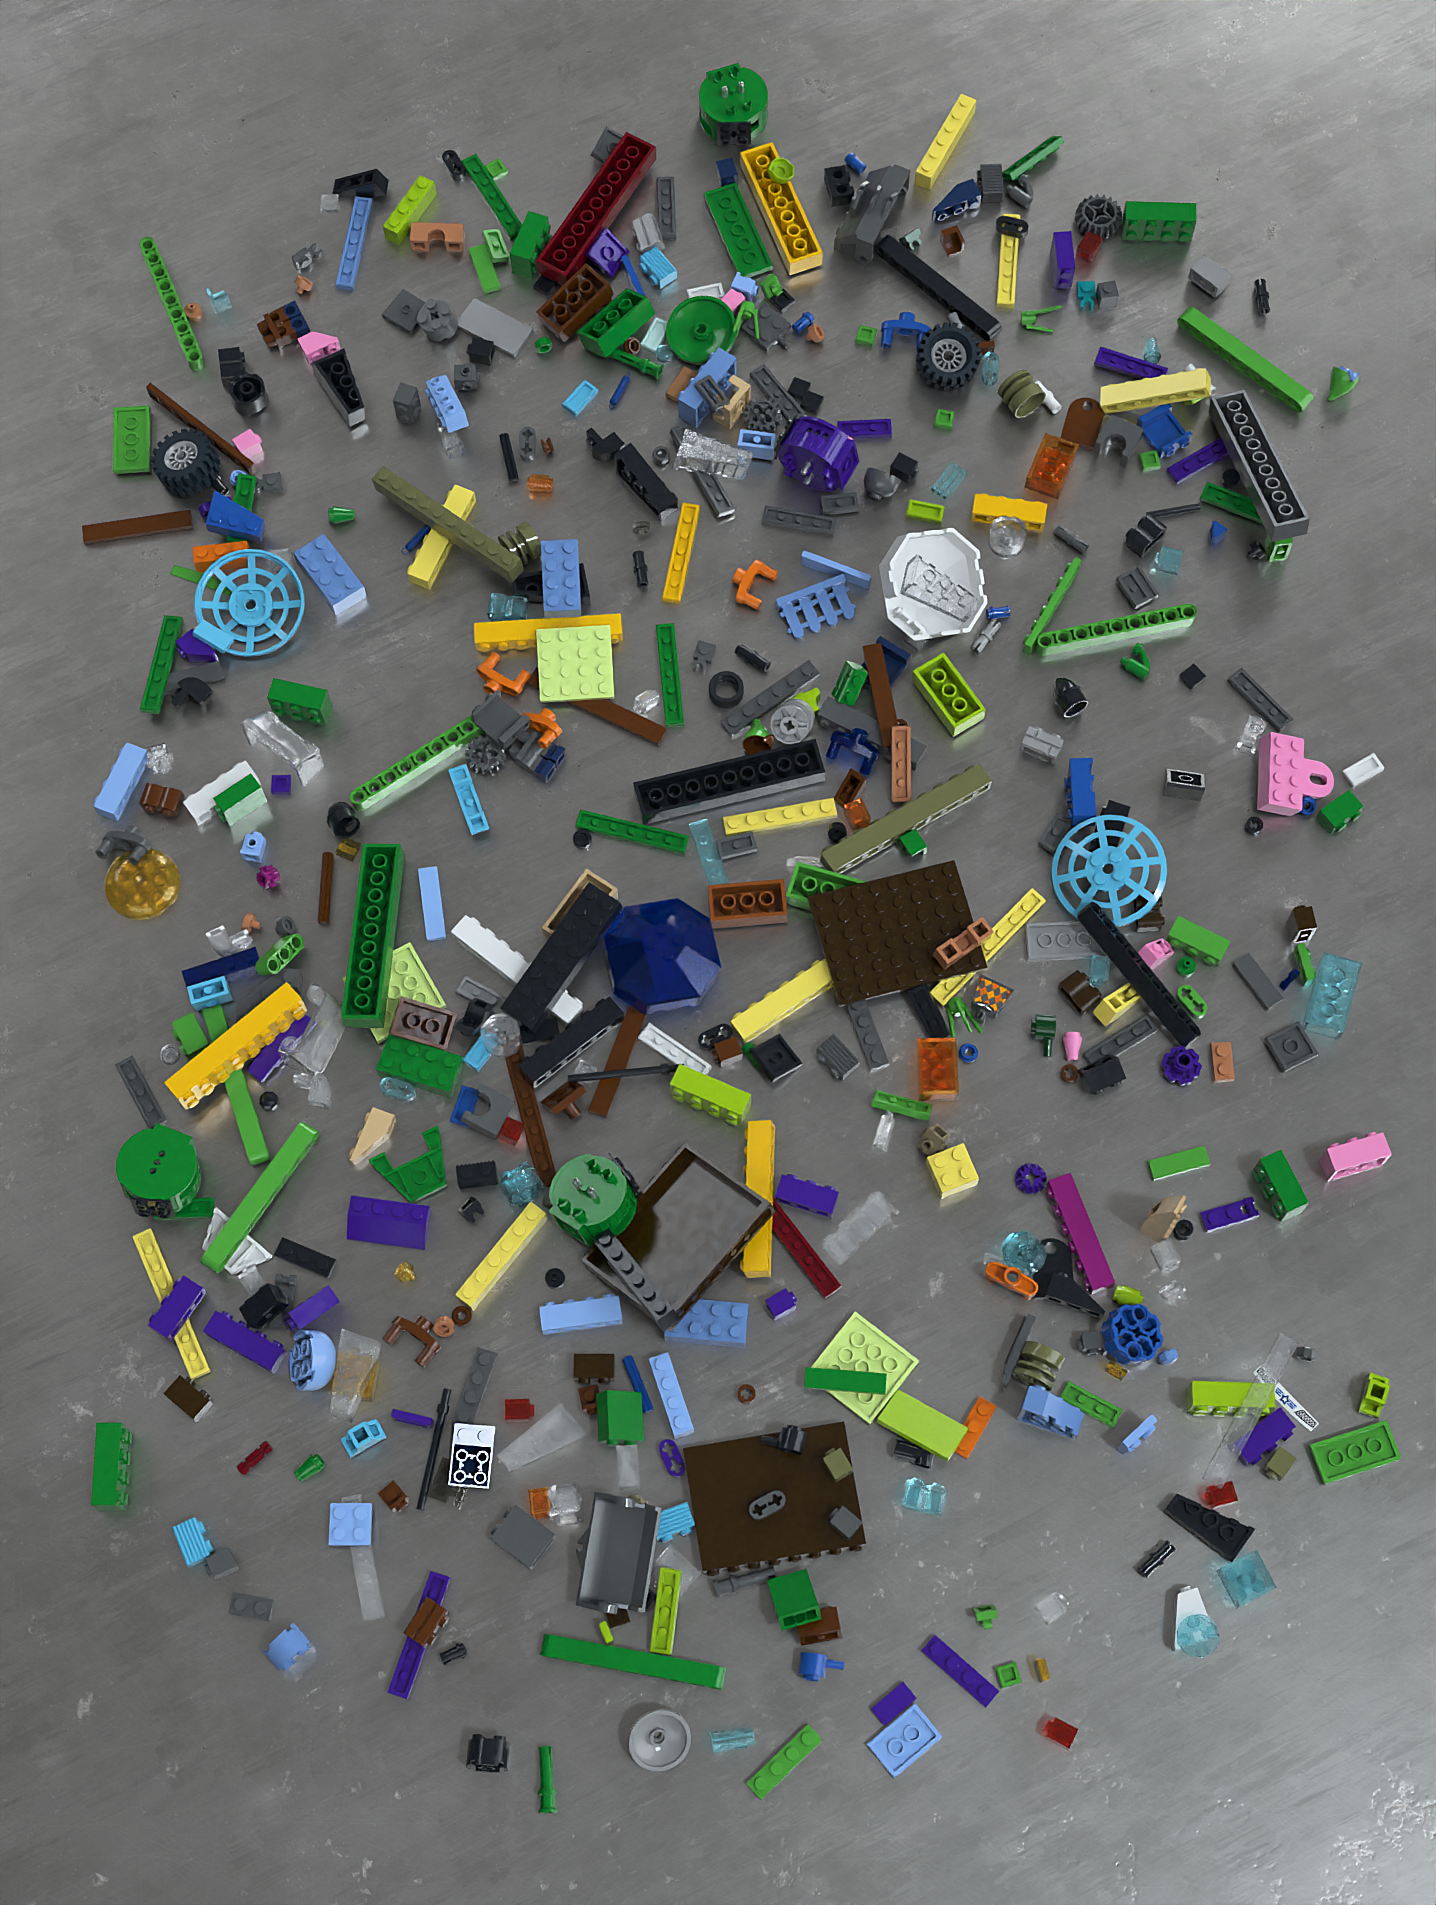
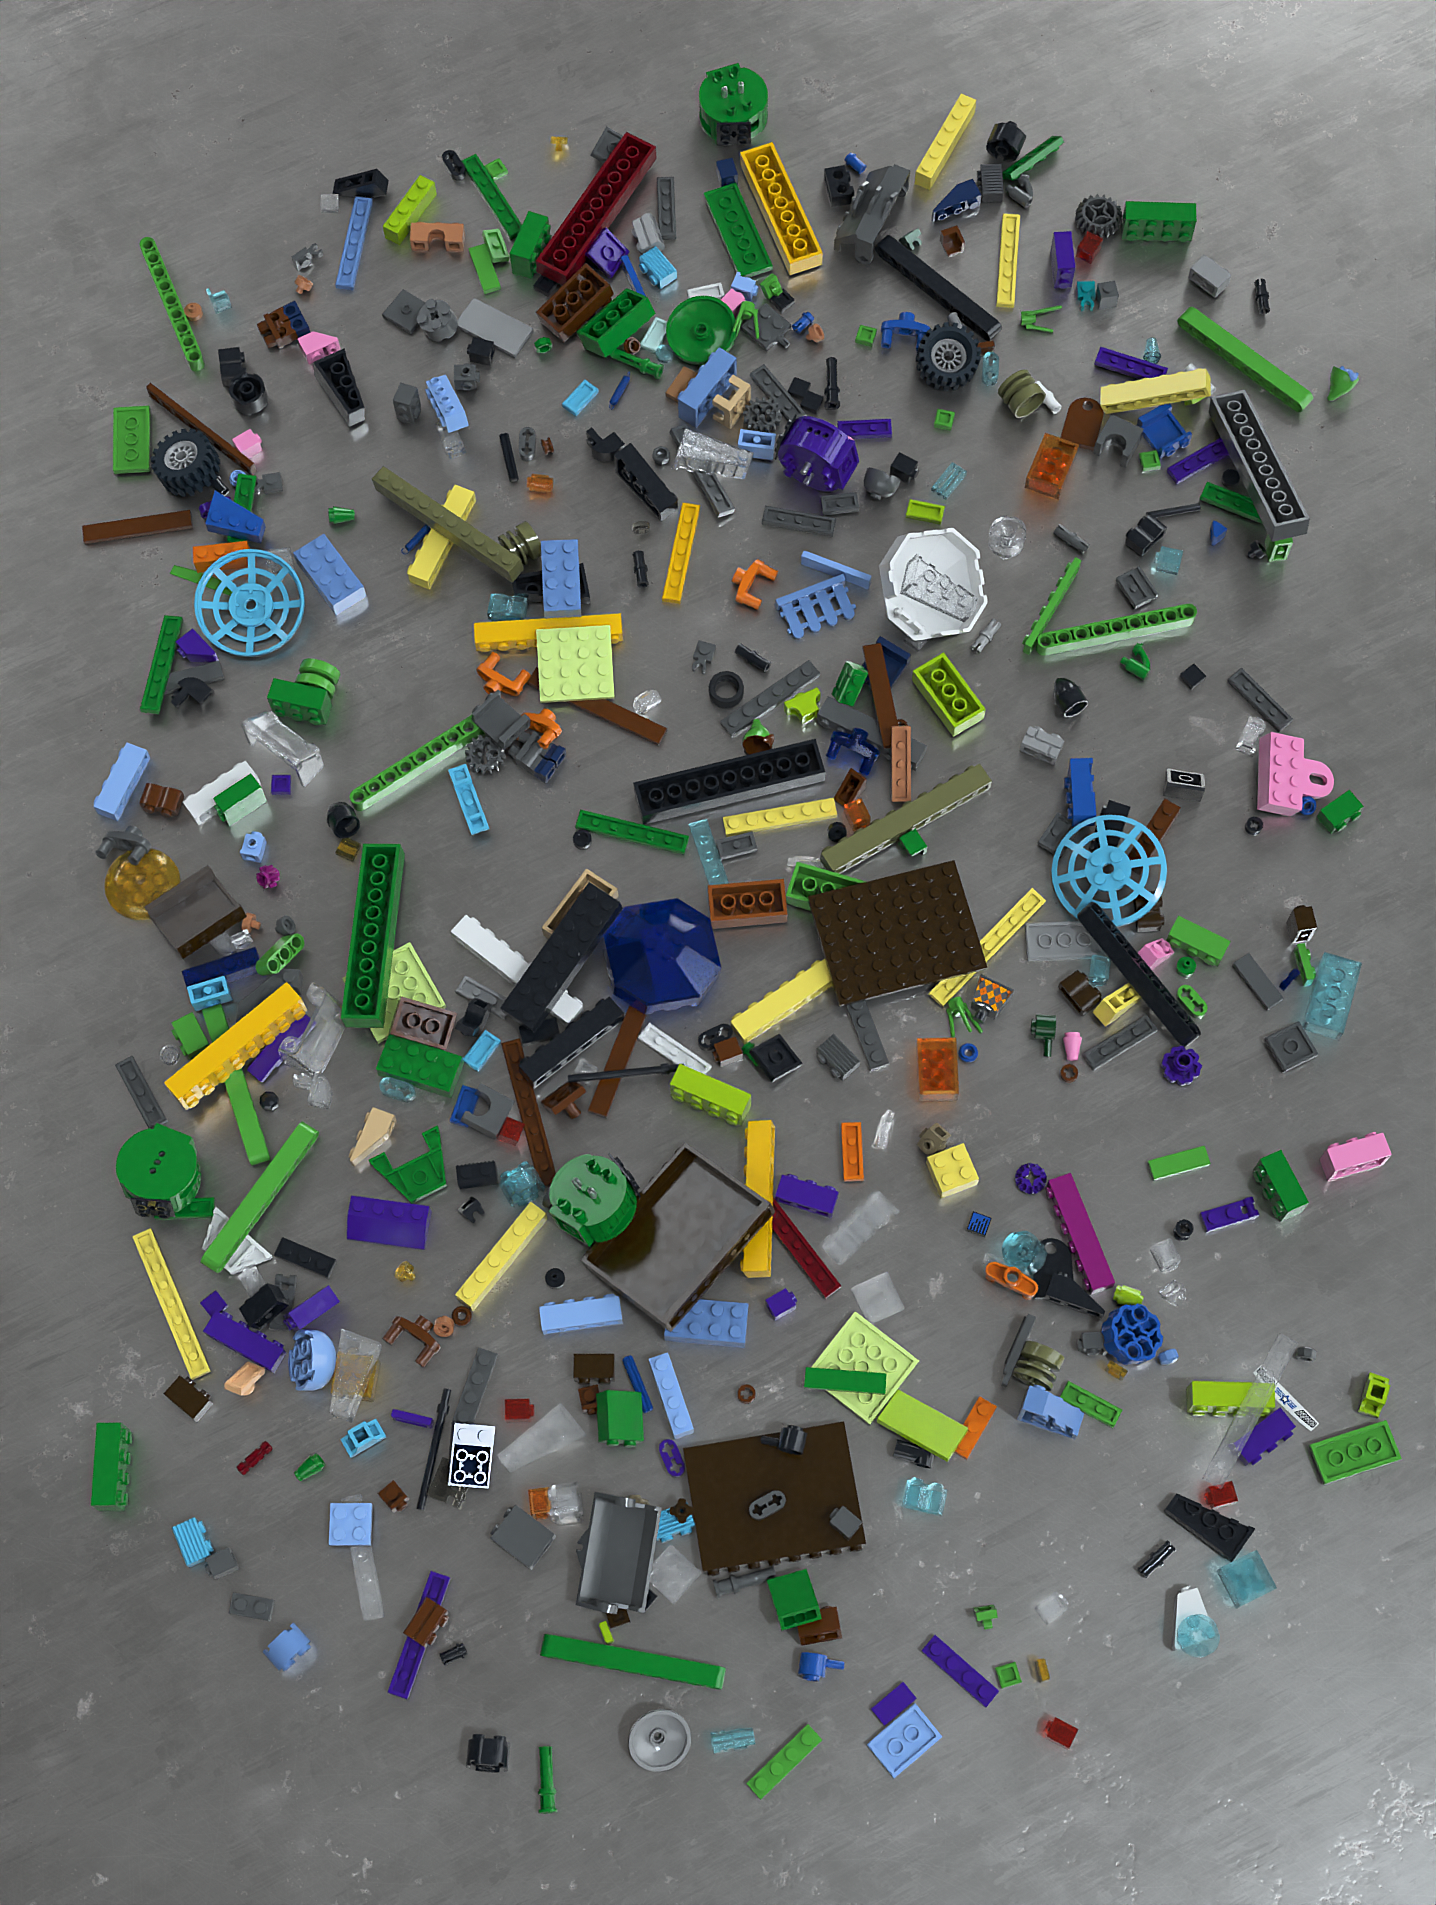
(159, 759): clear brick -> none
(176, 1308): dark purple brick -> none
(195, 912): none -> dark brown panel
(213, 636): medium azure tile -> none
(213, 1303): none -> dark purple tile
(244, 1379): none -> light nougat tile
(318, 675): none -> bright green wheel
(325, 888): reddish brown axle -> none
(432, 903): light blue tile -> none
(491, 1031): clear brick -> none
(559, 141): none -> clear yellow tile
(628, 1467): clear brick -> none
(636, 1280): brick -> none
(666, 1610): lime plate -> none
(669, 675): green tile -> none
(688, 1510): none -> dark brown plate
(719, 404): dark grey tile -> none
(781, 170): lime hair -> none
(802, 720): light grey wheel -> none
(832, 390): none -> black pin
(837, 1464): olive brick -> none
(852, 1151): none -> orange plate
(877, 1298): none -> clear plate
(901, 1105): bright green tile -> none
(929, 1012): black plate -> none
(963, 944): nougat arch -> none
(979, 1224): none -> tile
(989, 508): yellow brick -> none
(995, 613): blue pin -> none
(1005, 141): none -> black brick
(1012, 226): black beam -> none
(1102, 1074): black brick -> none
(1133, 1439): light blue plate -> none
(1159, 826): none -> reddish brown brick
(1163, 1218): tan wedge -> none
(1222, 1062): nougat plate -> none
(1279, 1464): olive brick -> none
(1362, 770): white tile -> none

